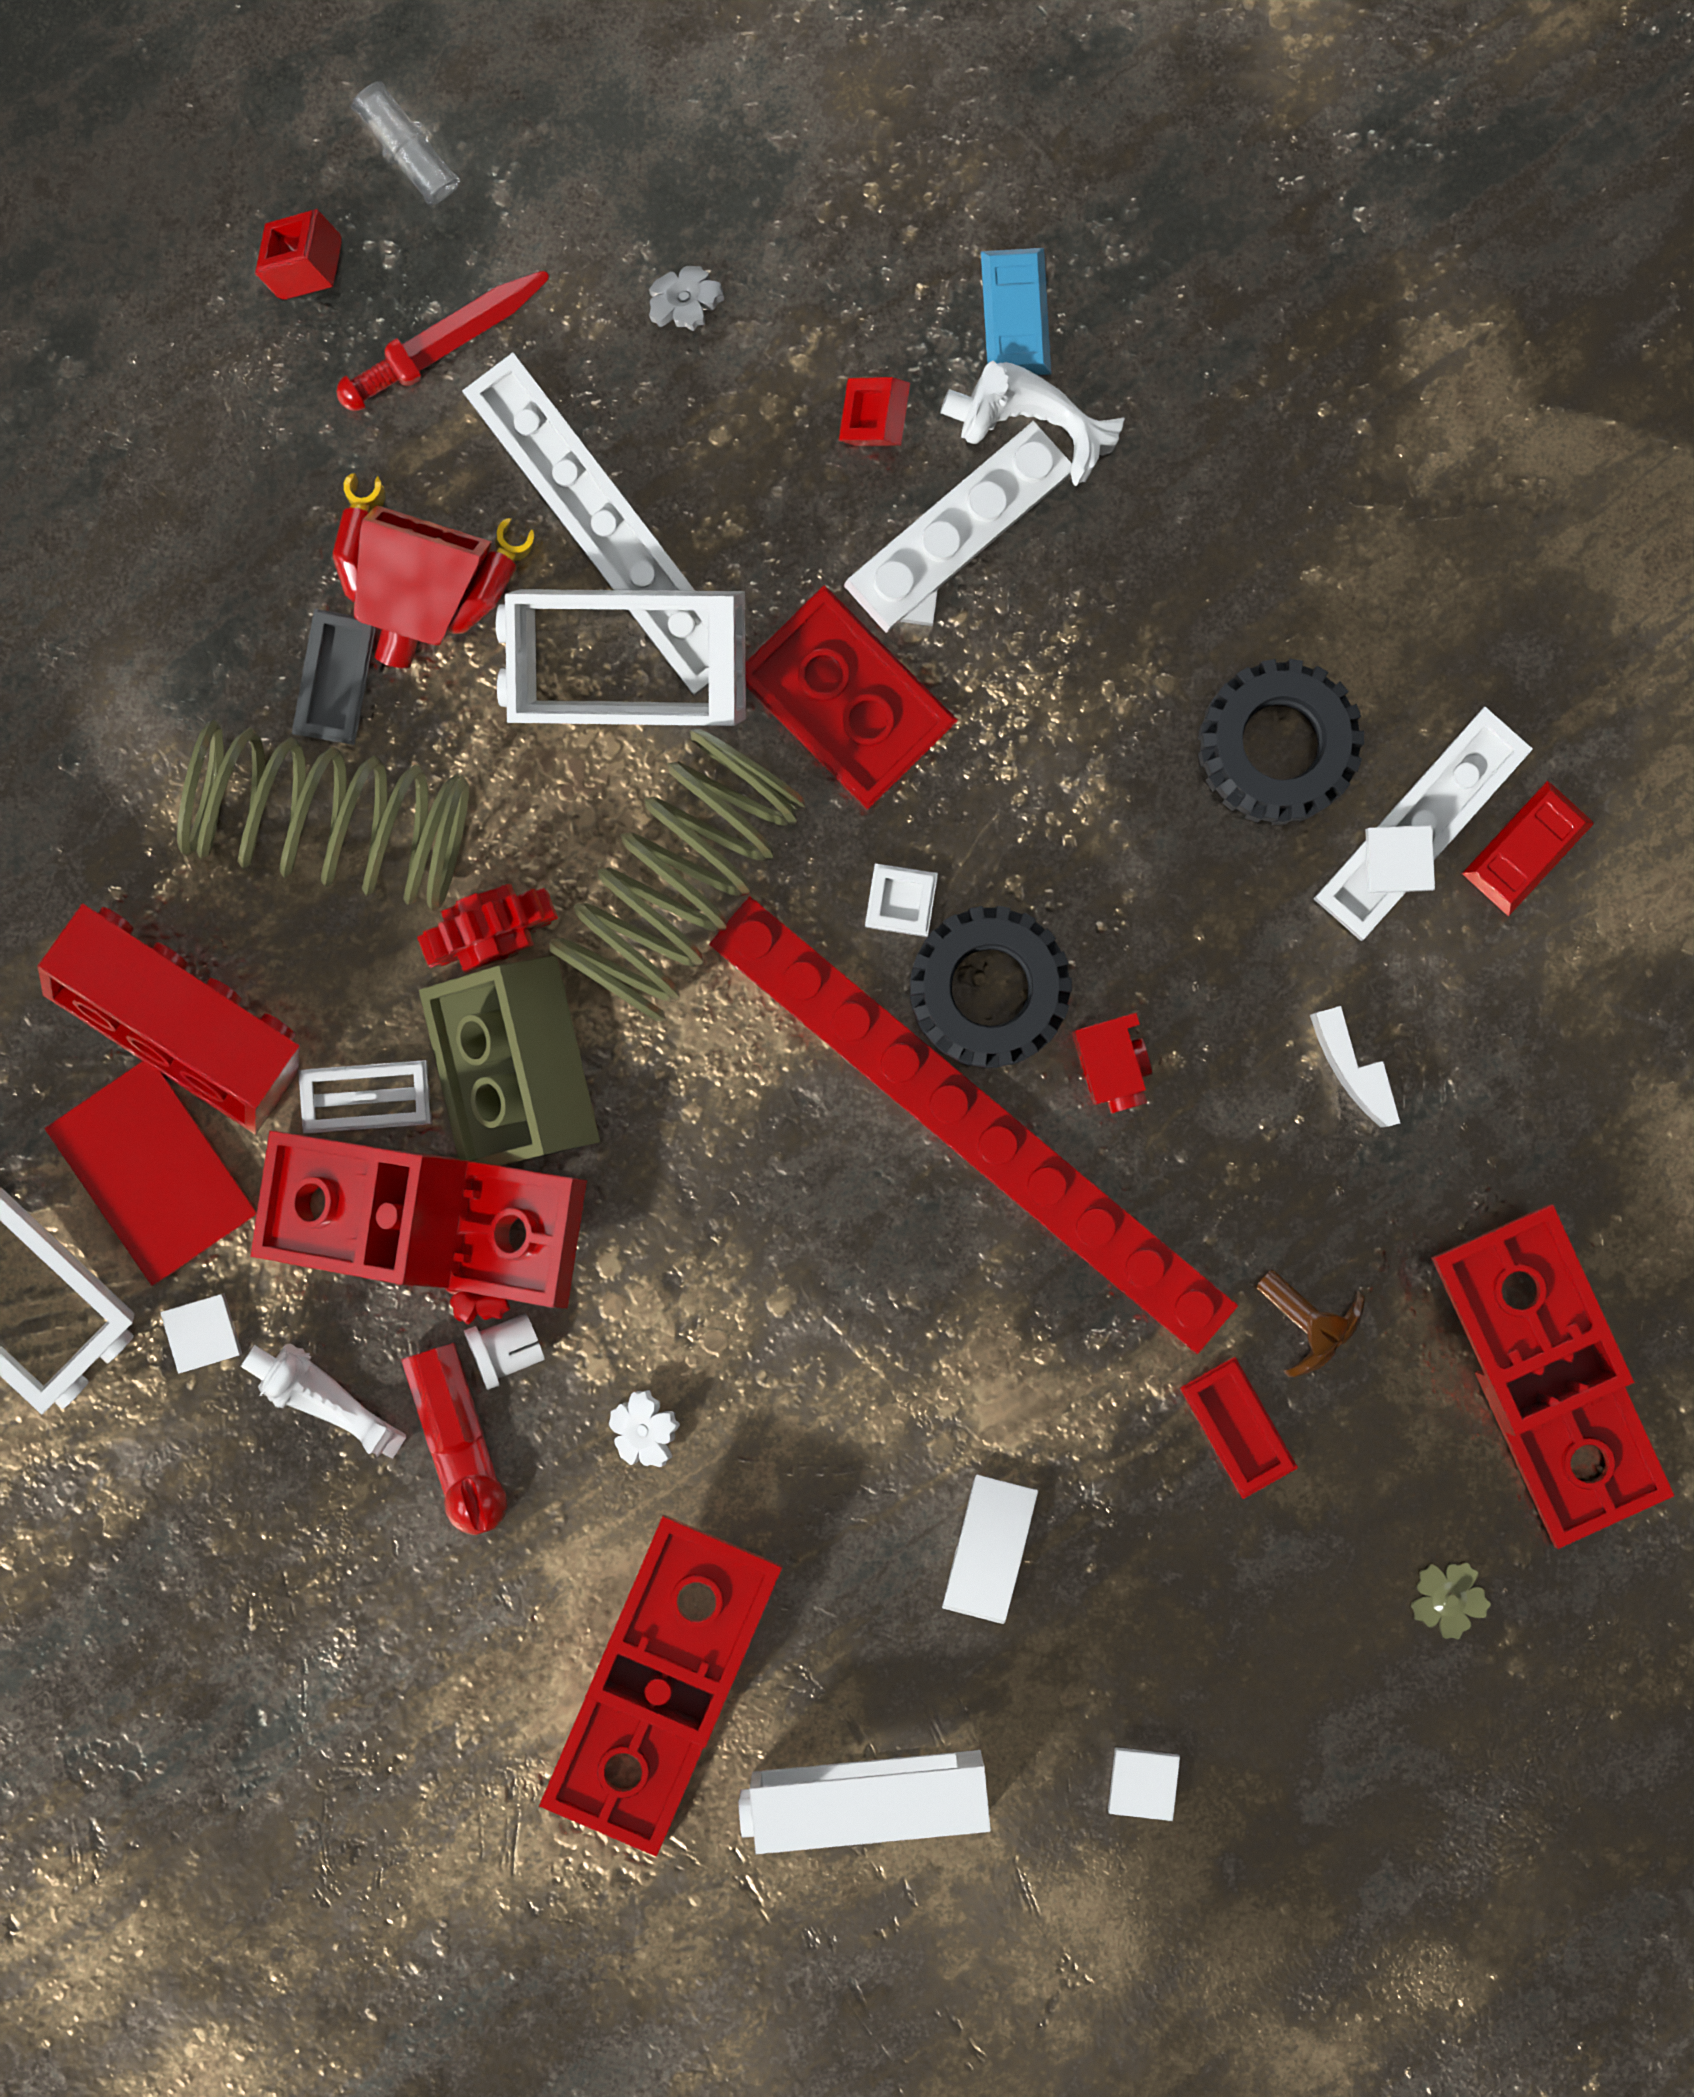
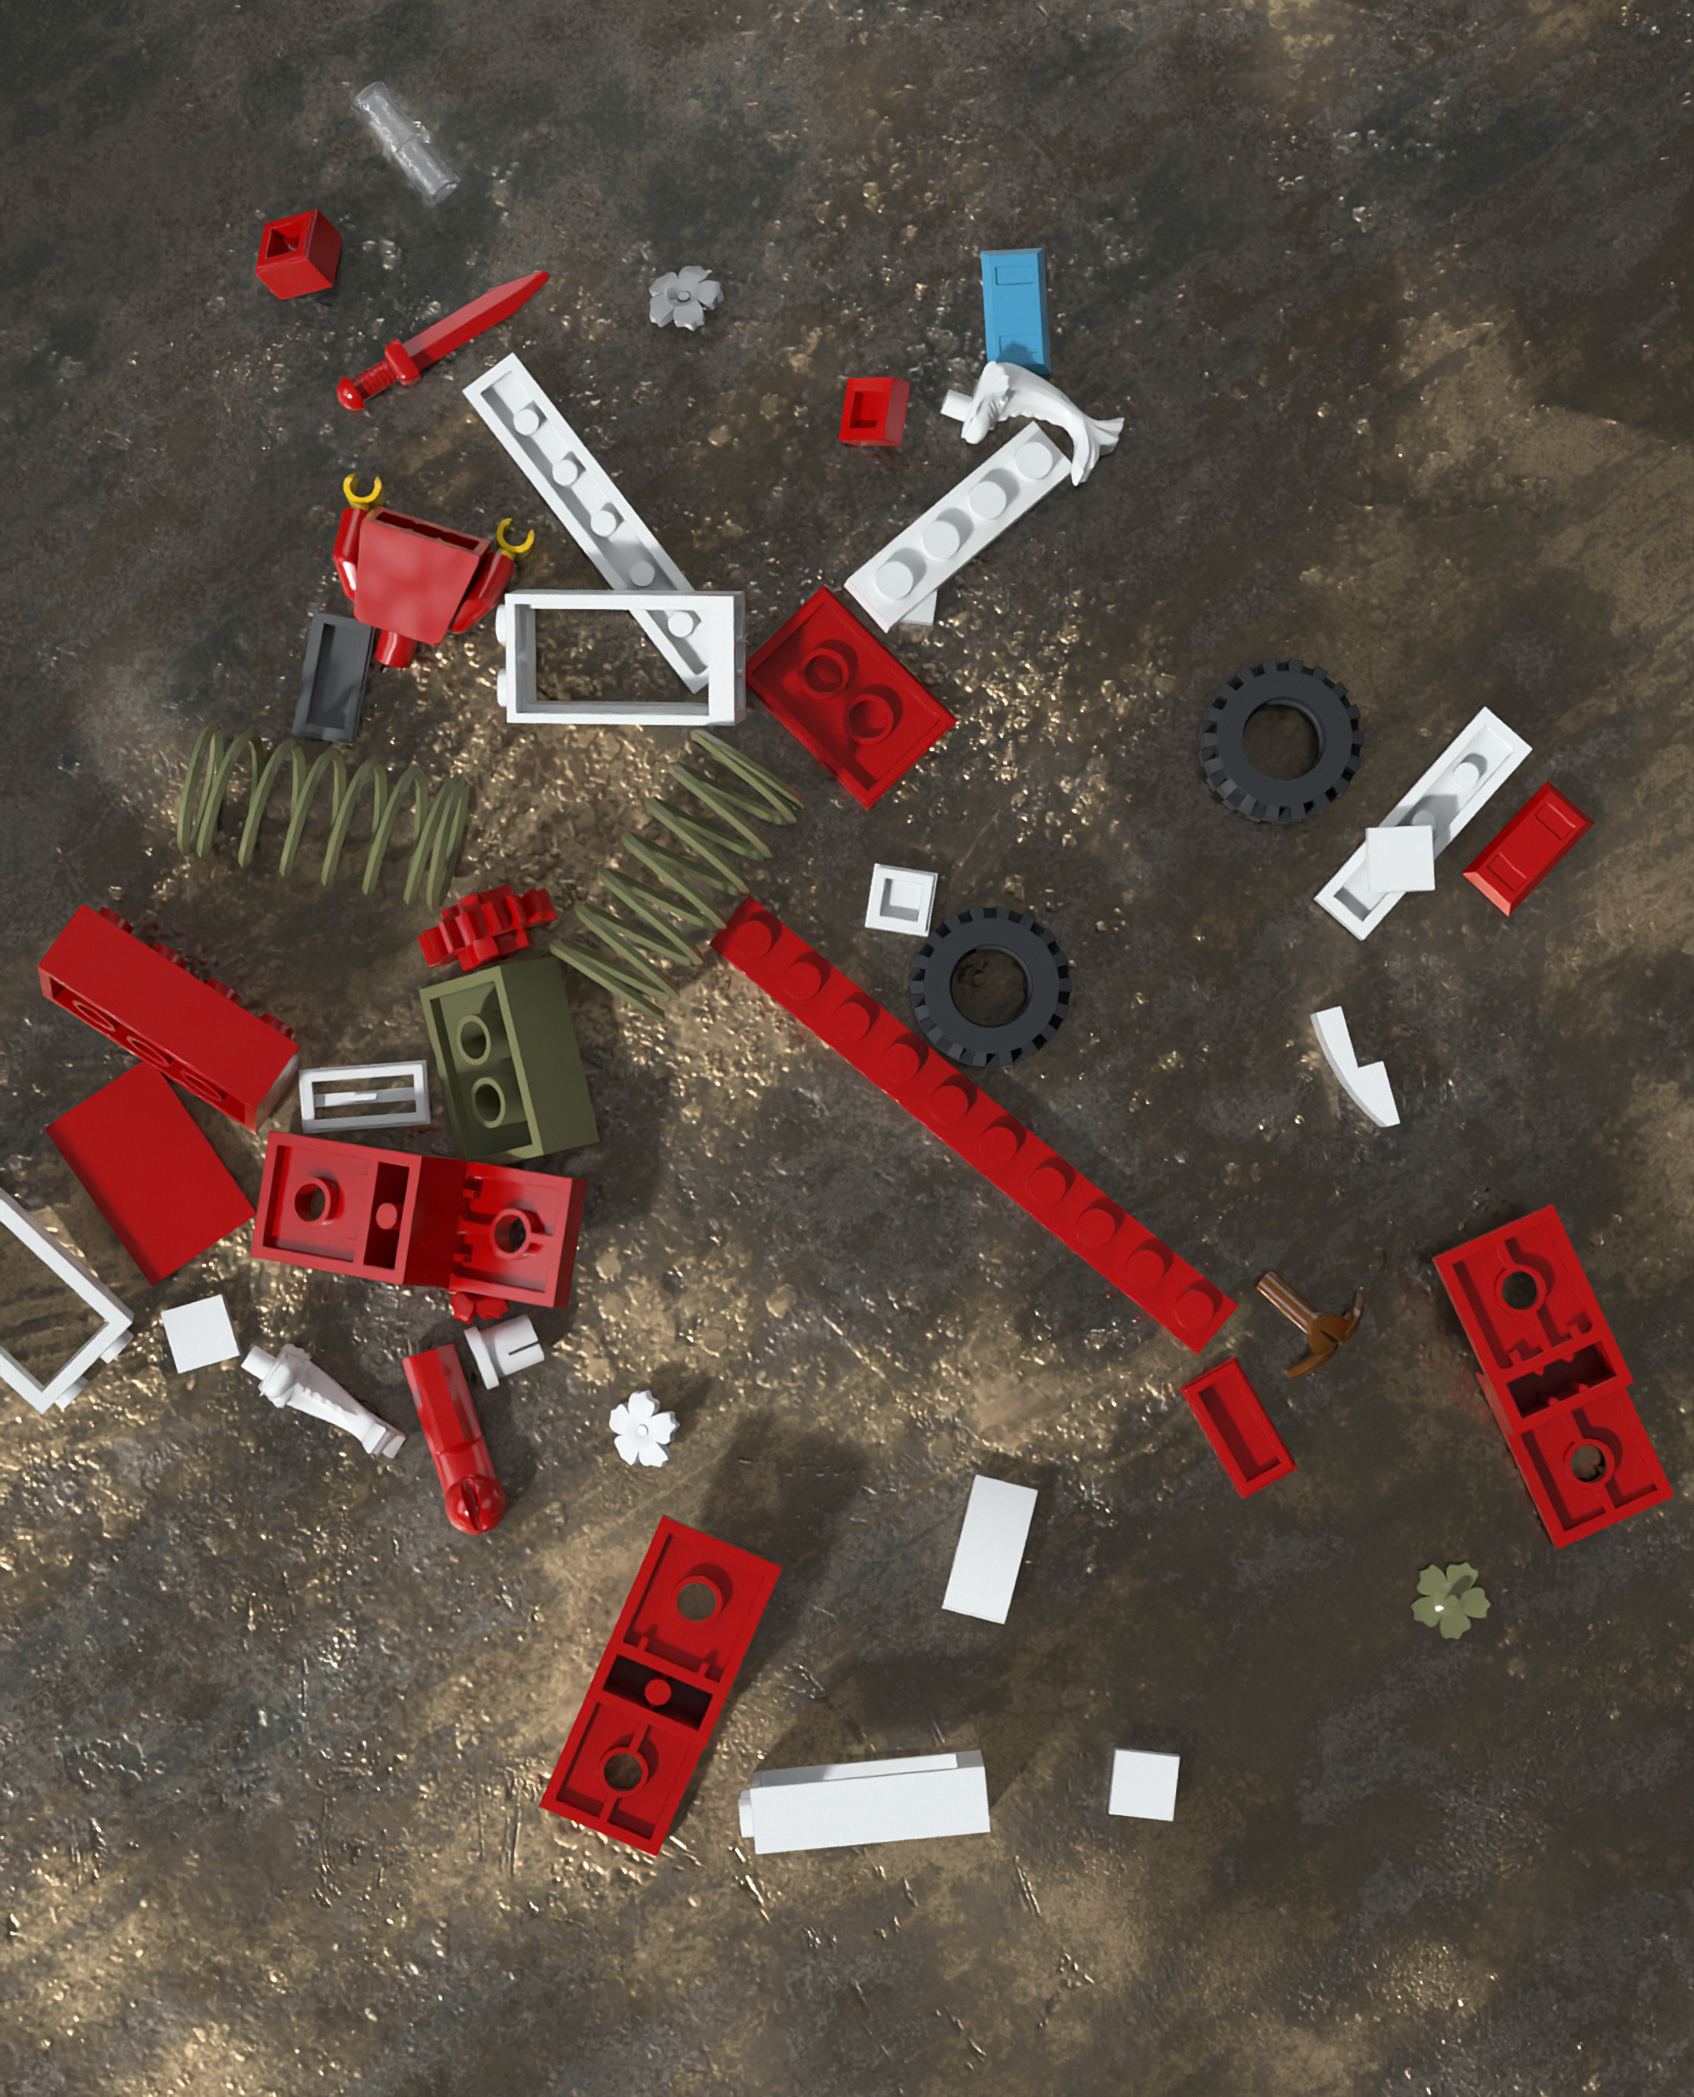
(1114, 1063): red brick -> none

